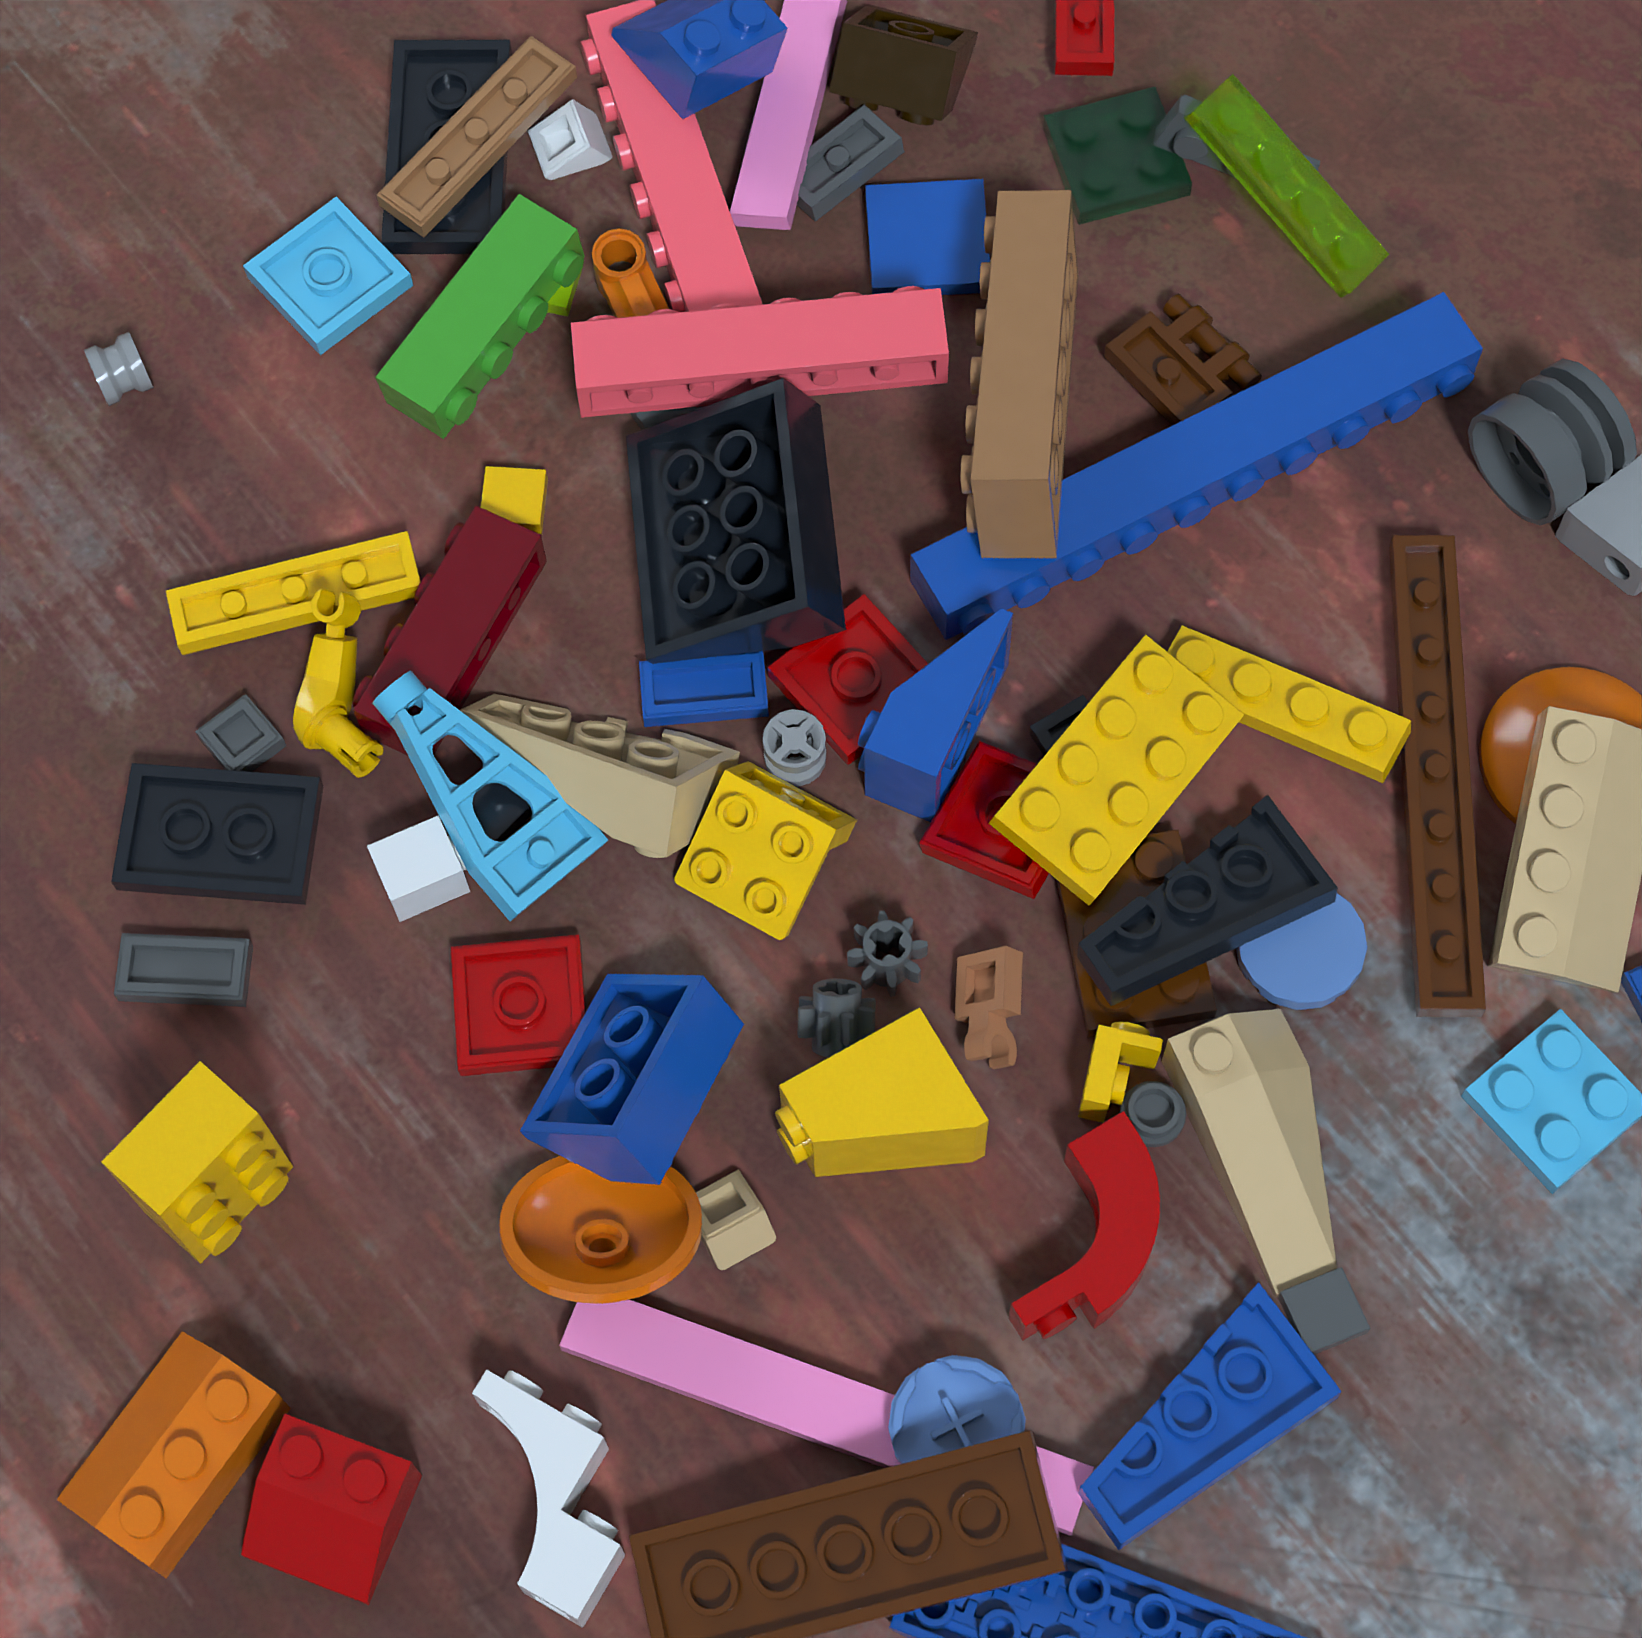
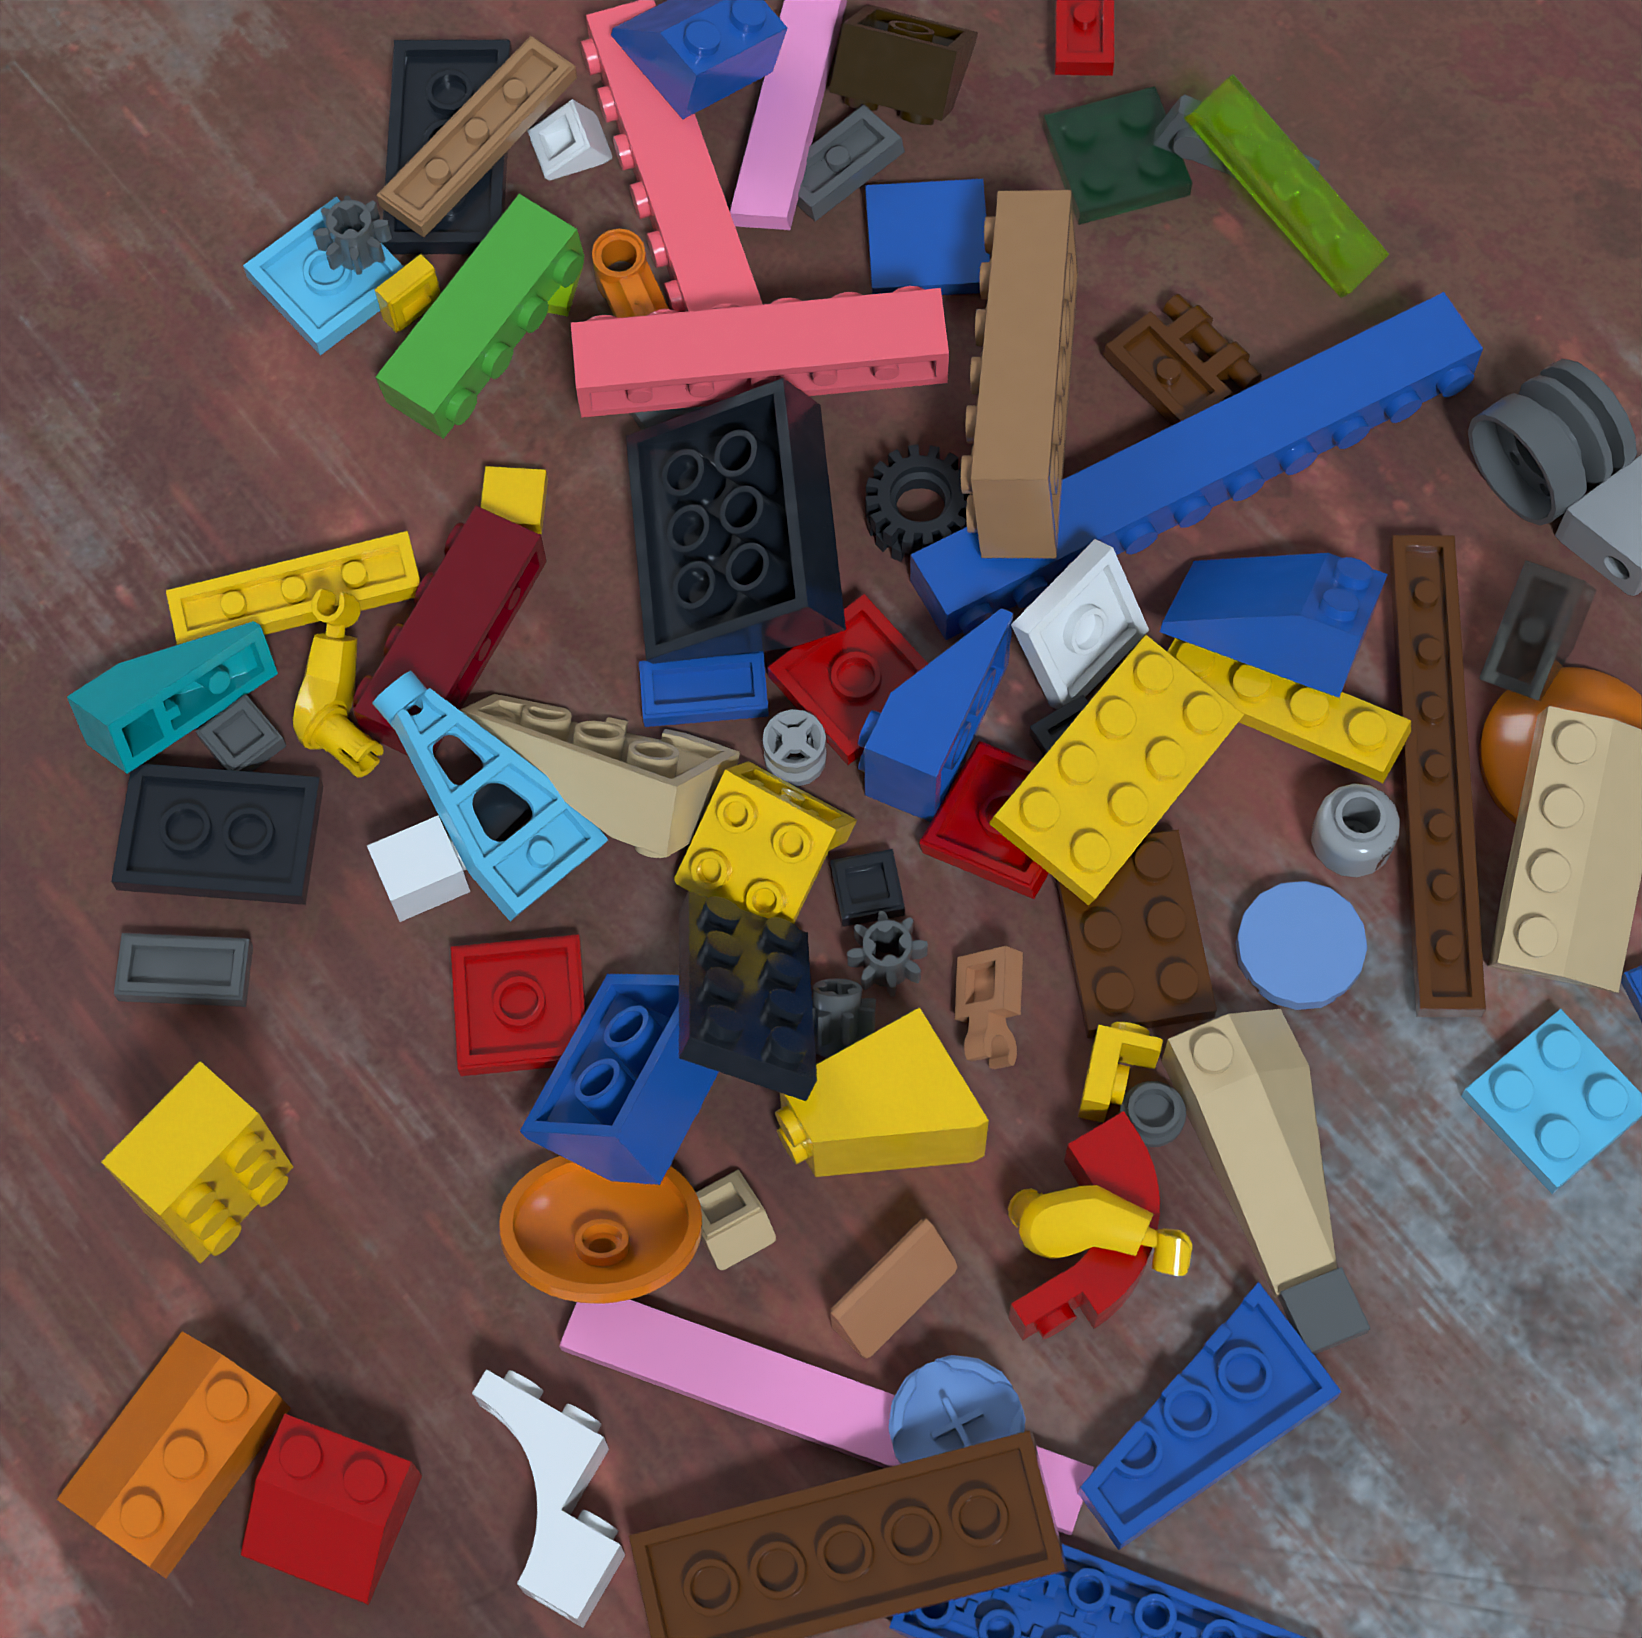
(118, 368): light grey wheel -> none
(169, 693): none -> teal slope
(352, 235): none -> dark grey gear
(408, 293): none -> yellow tile
(746, 996): none -> black plate
(866, 886): none -> black tile
(893, 1290): none -> nougat slope
(909, 474): none -> black tyre
(1080, 625): none -> white plate
(1091, 1217): none -> yellow arm
(1222, 899): black wing -> none
(1280, 613): none -> blue slope
(1355, 830): none -> light grey head
(1537, 630): none -> clear smoke slope

